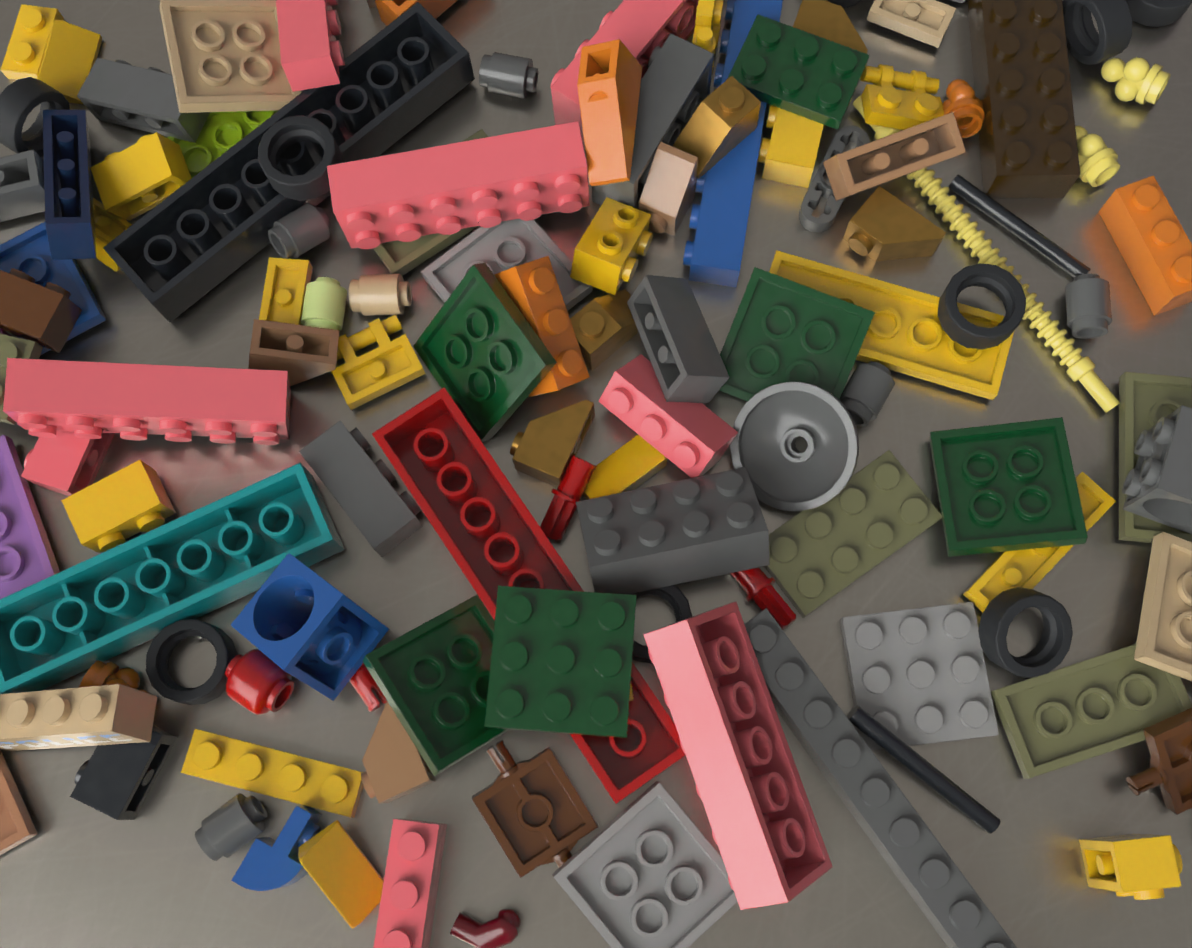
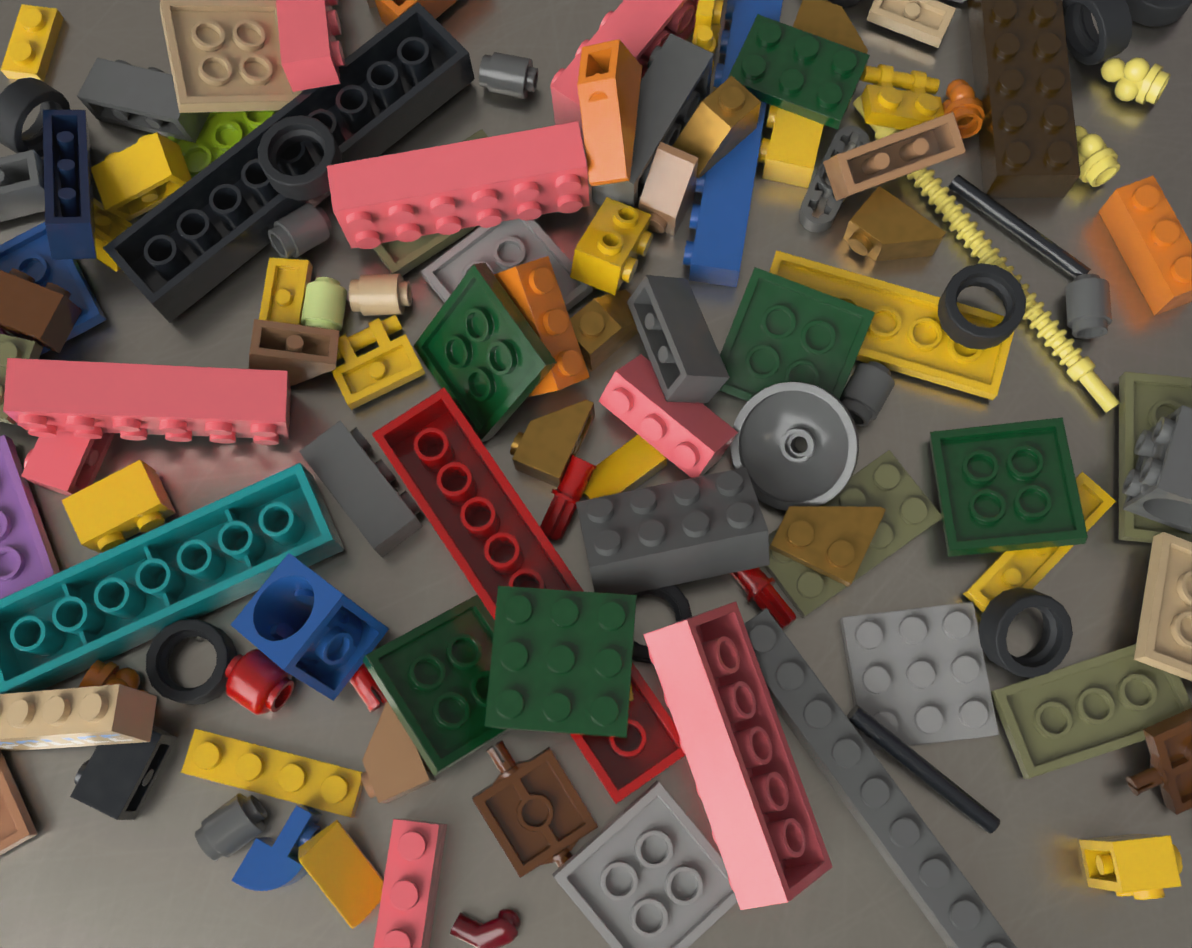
(69, 58): yellow slope -> none
(828, 538): none -> pearl gold wing

